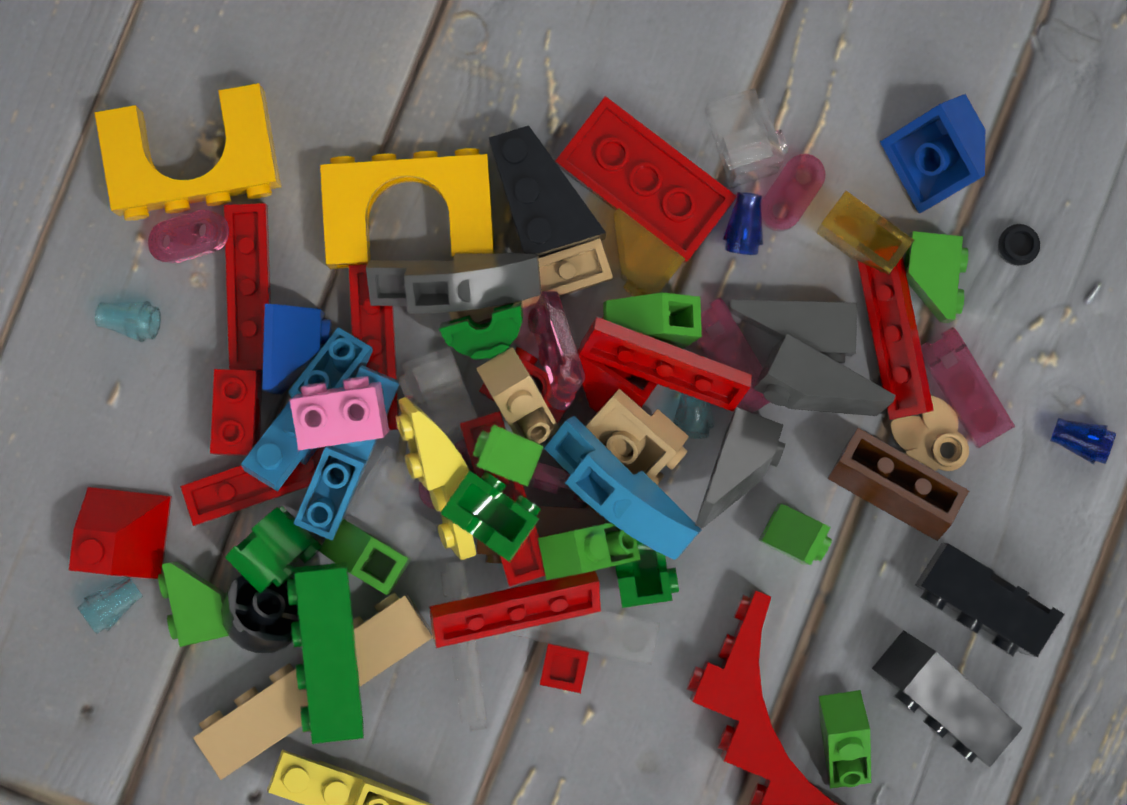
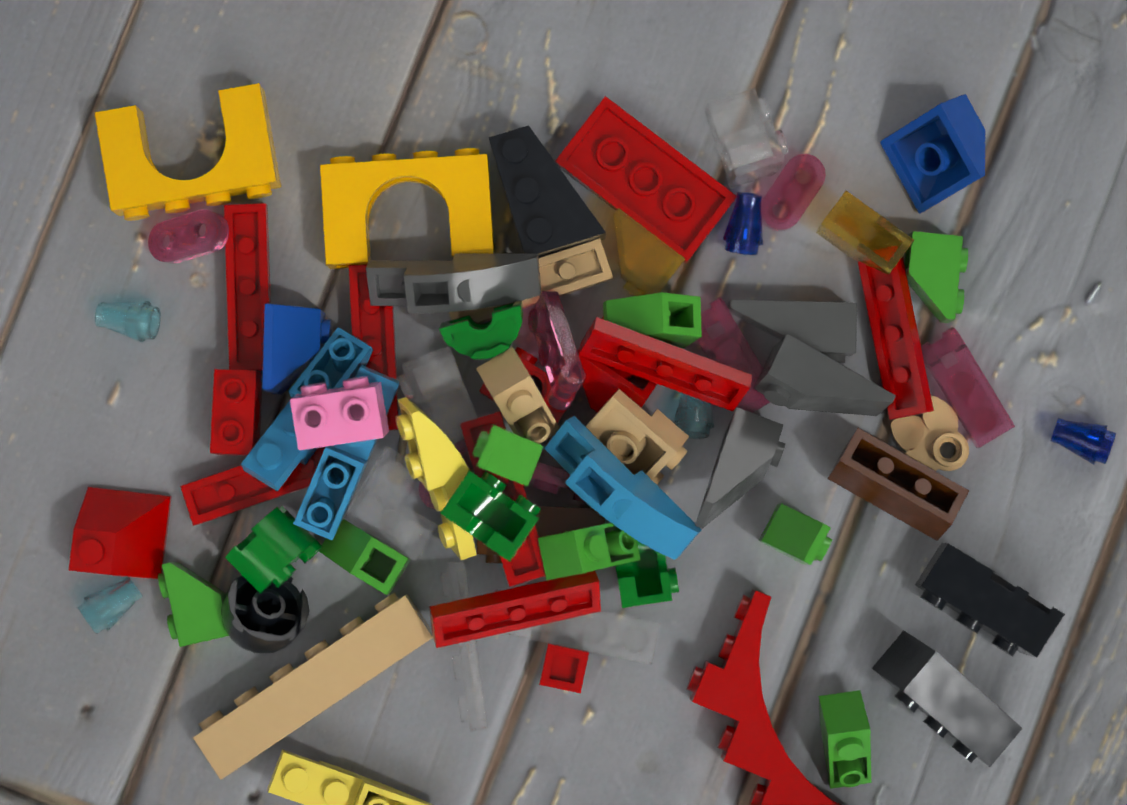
(328, 652): green brick -> none
(1018, 245): black plate -> none

